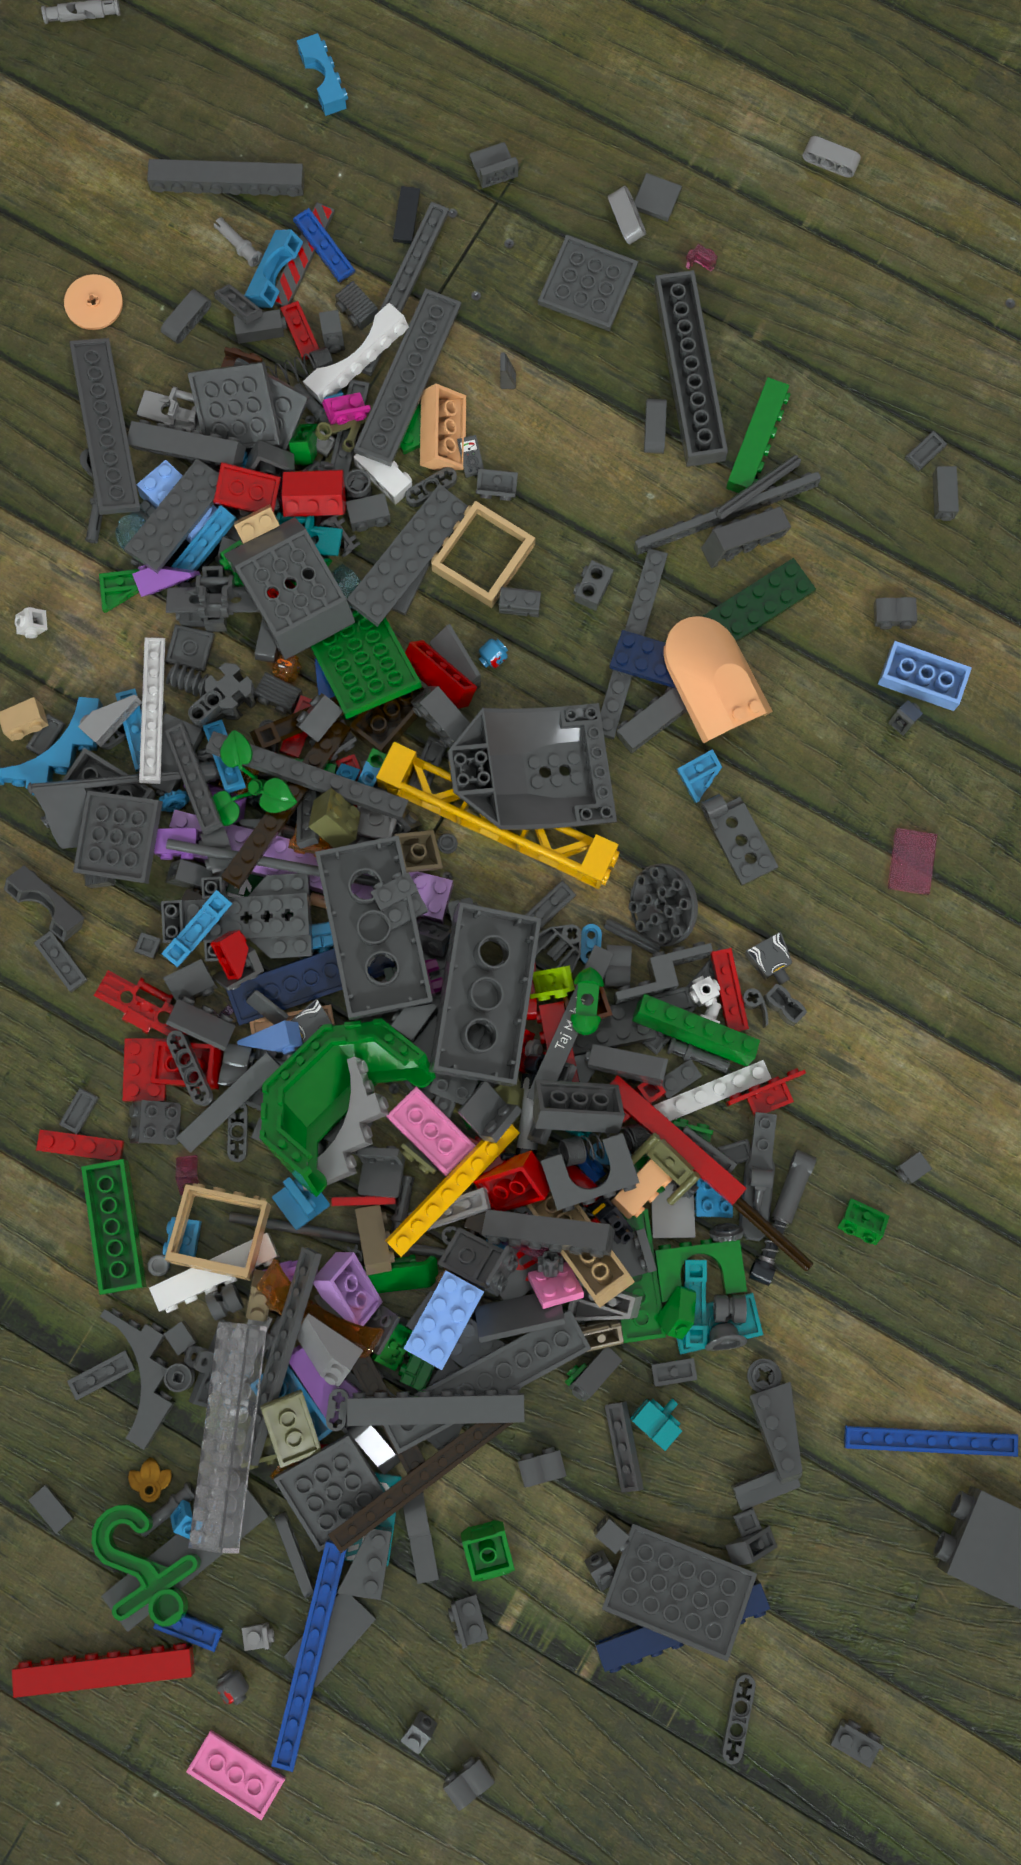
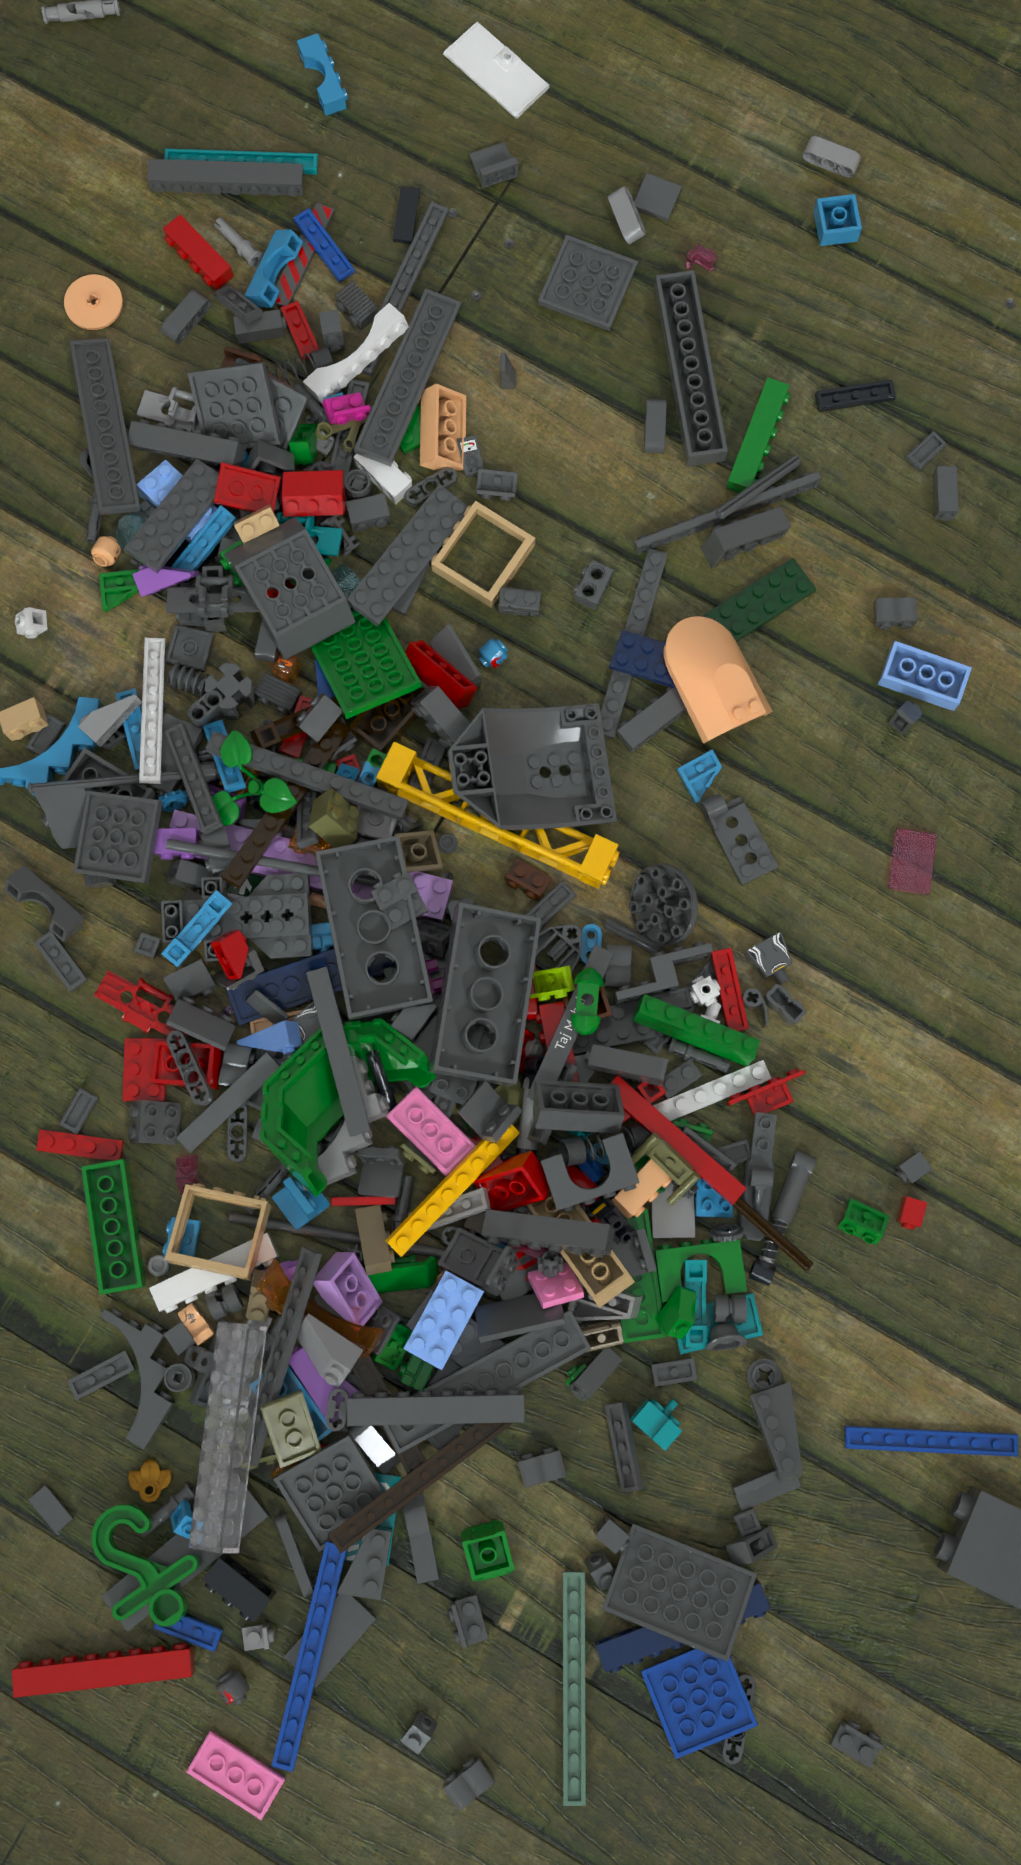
(106, 551): none -> light nougat head
(196, 1324): none -> light nougat leg
(197, 252): none -> red brick
(238, 1587): none -> black brick
(269, 1184): none -> dark grey pin
(309, 160): none -> teal tile
(338, 1051): none -> dark grey tile
(381, 1079): none -> black pin
(496, 70): none -> white door
(527, 879): none -> reddish brown bracket
(574, 1689): none -> sand green plate
(698, 1700): none -> blue plate
(837, 220): none -> dark azure brick
(855, 395): none -> black tile
(911, 1212): none -> red brick

